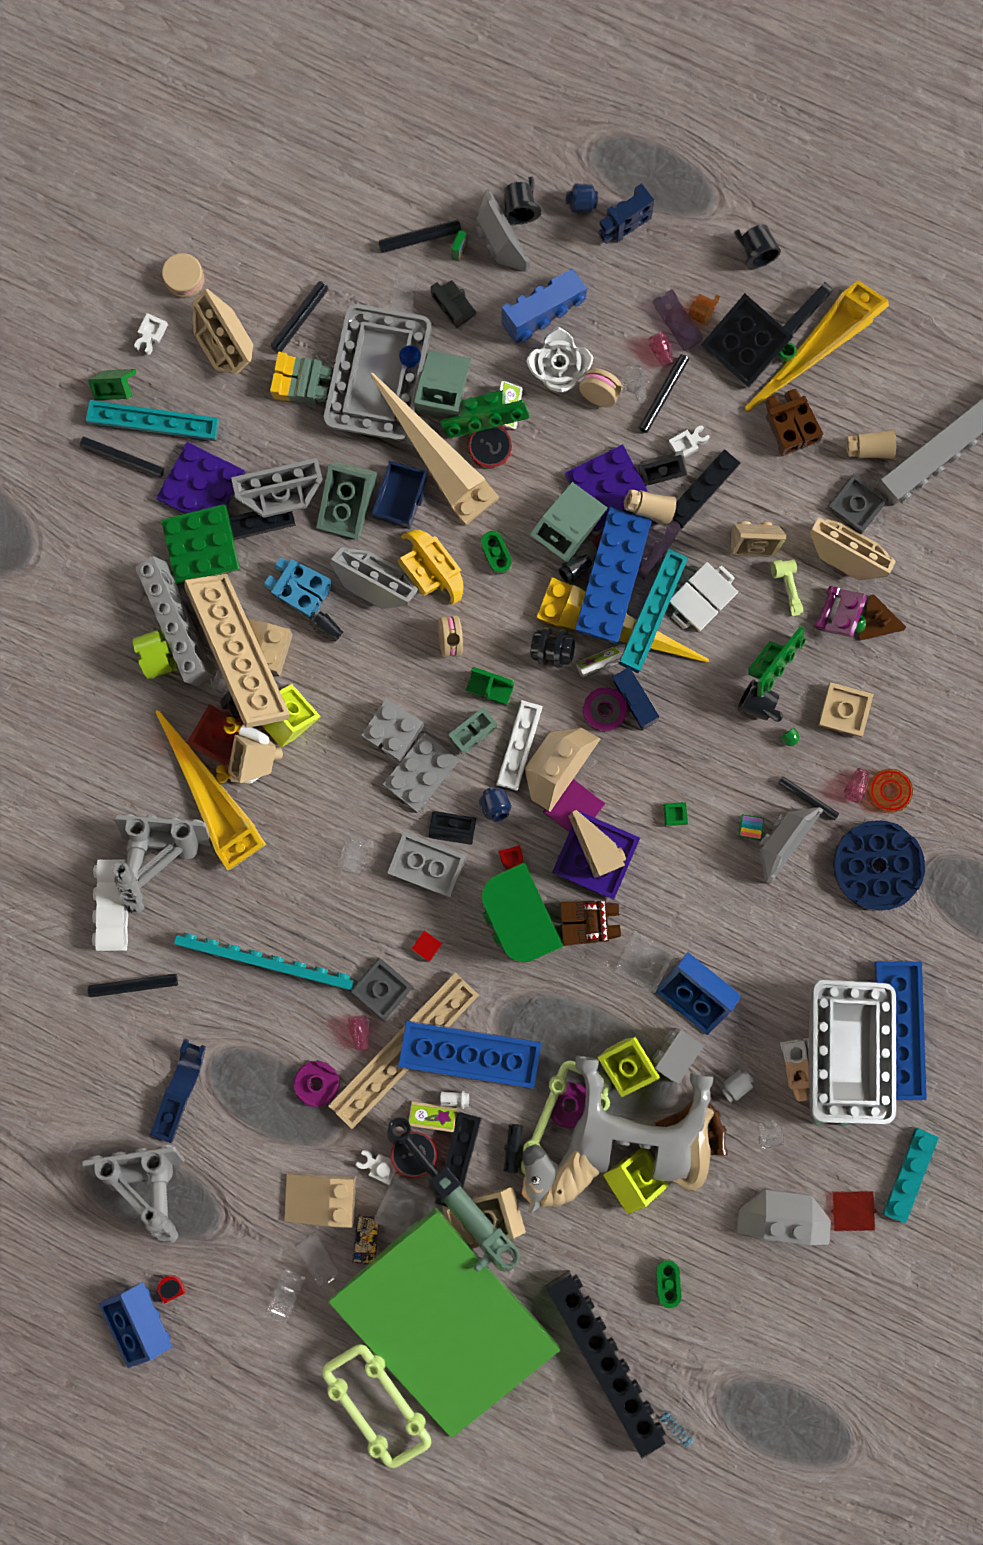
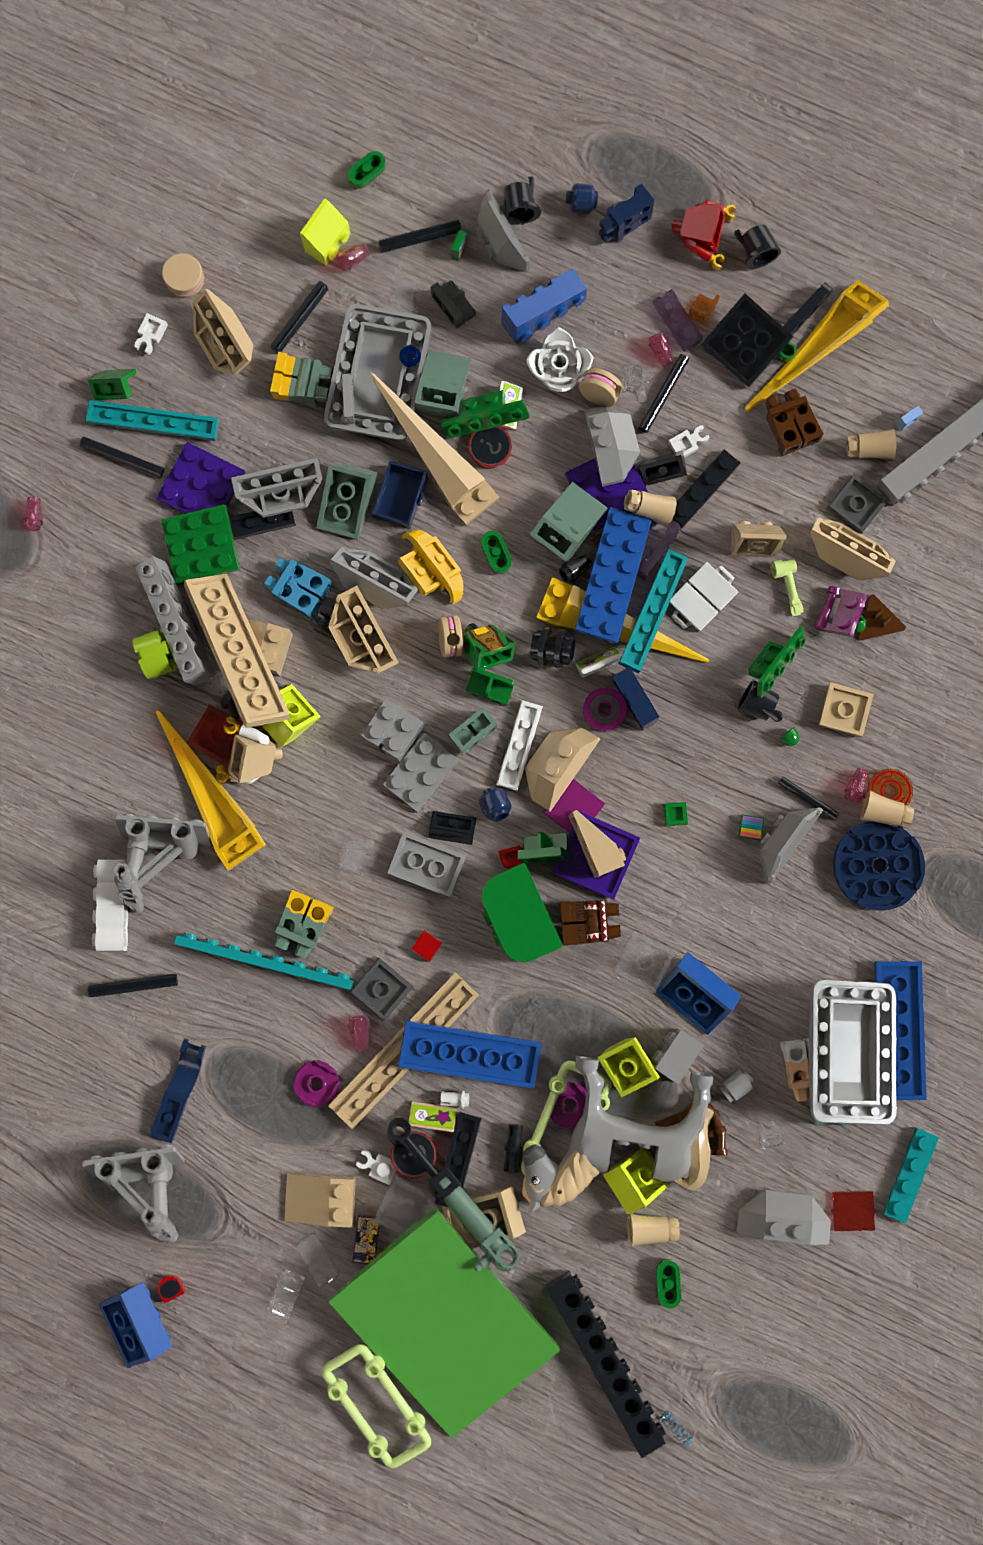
(32, 515): none -> clear pink cone
(296, 928): none -> sand green hips
(325, 233): none -> neon yellow slope
(348, 398): none -> light grey tile
(351, 256): none -> clear pink cone
(360, 634): none -> tan wedge
(364, 169): none -> green plate
(487, 646): none -> green torso
(544, 848): none -> green panel
(612, 442): none -> light grey wedge
(651, 1229): none -> tan plant
(703, 229): none -> red torso
(886, 811): none -> tan plant
(909, 418): none -> light blue tile

